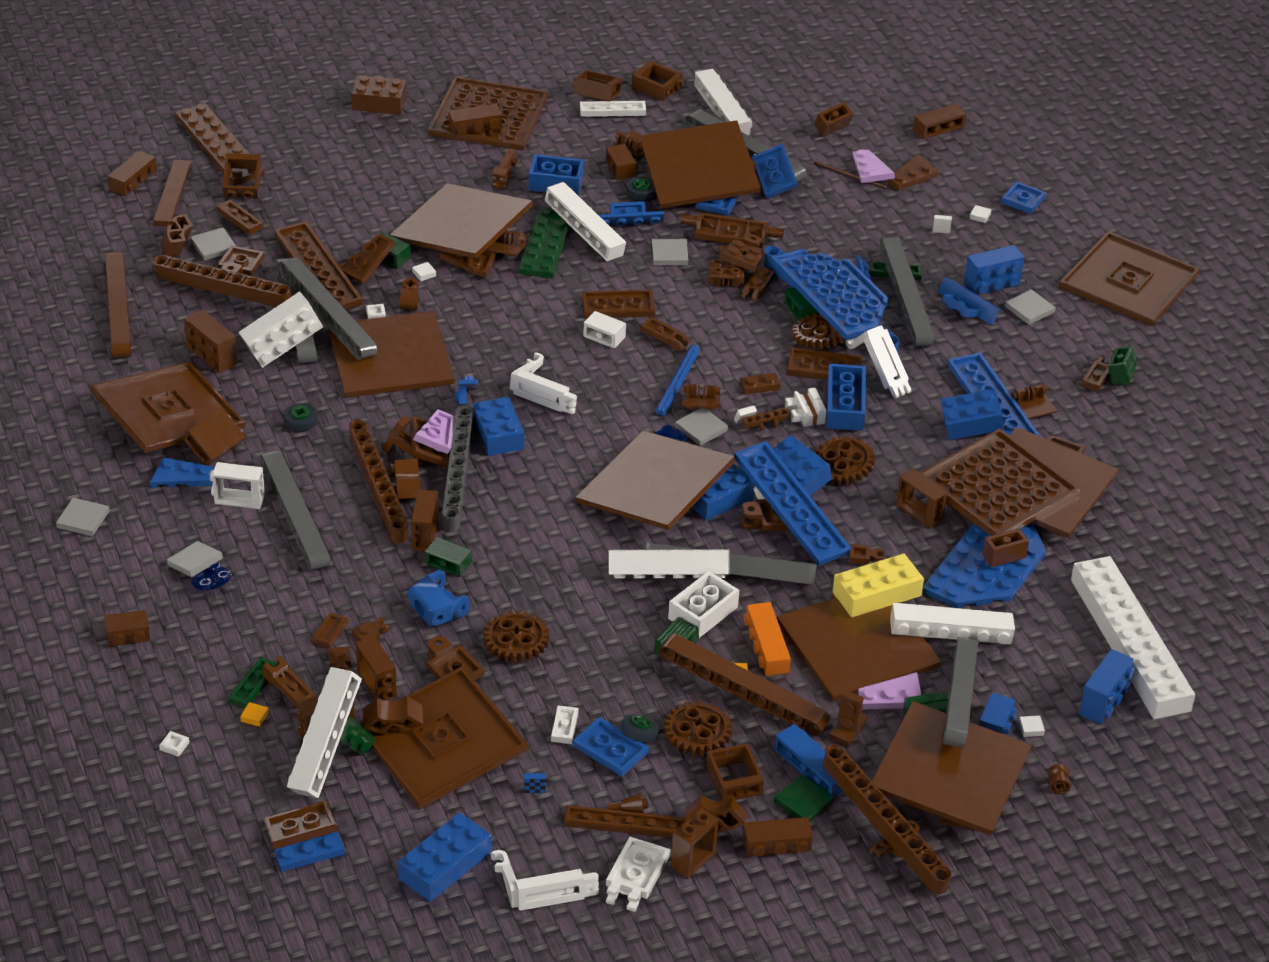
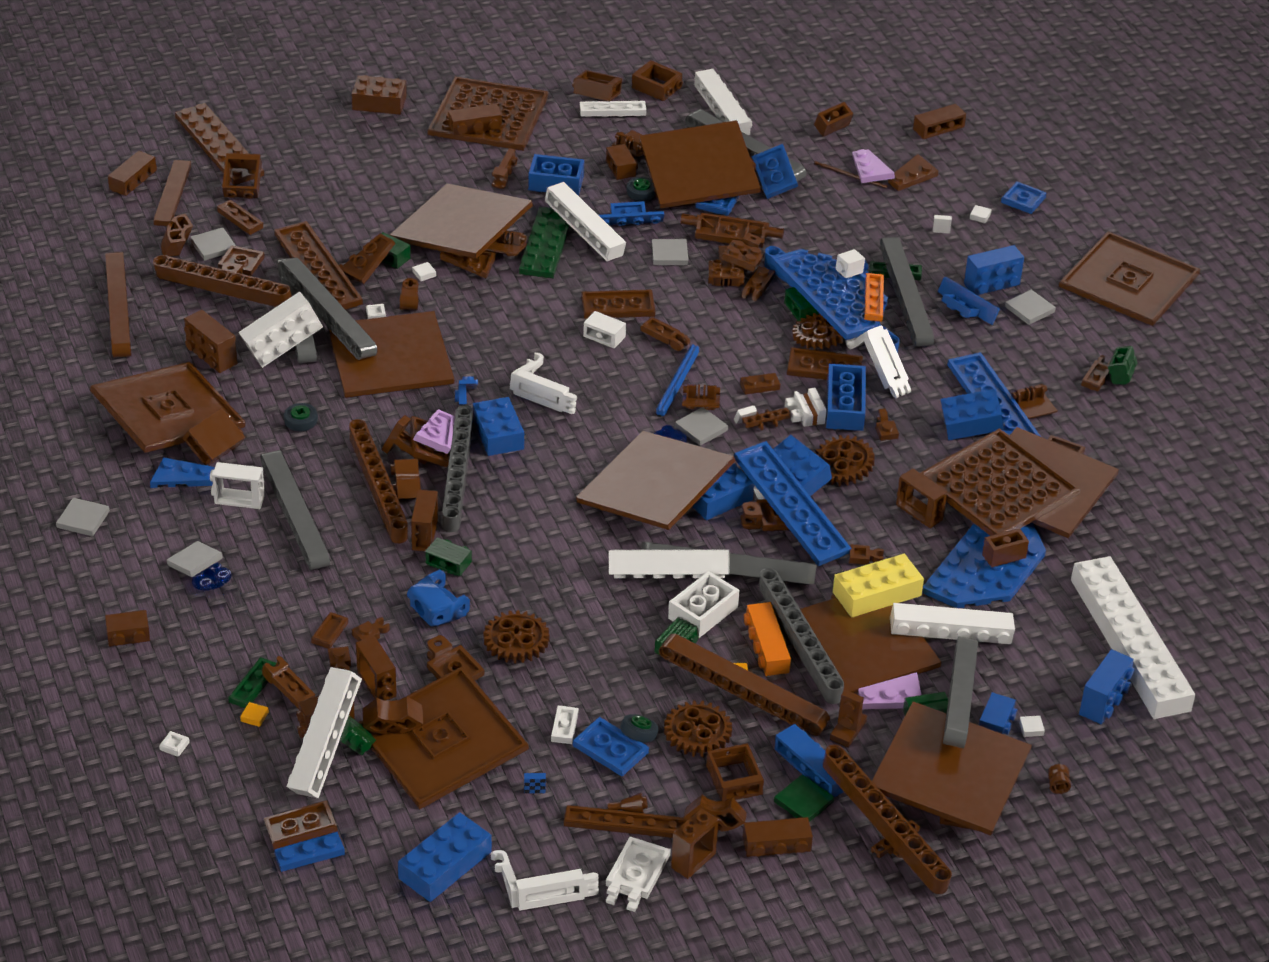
(801, 636): none -> dark grey beam
(850, 263): none -> white brick
(874, 297): none -> orange tile
(886, 429): none -> reddish brown plate

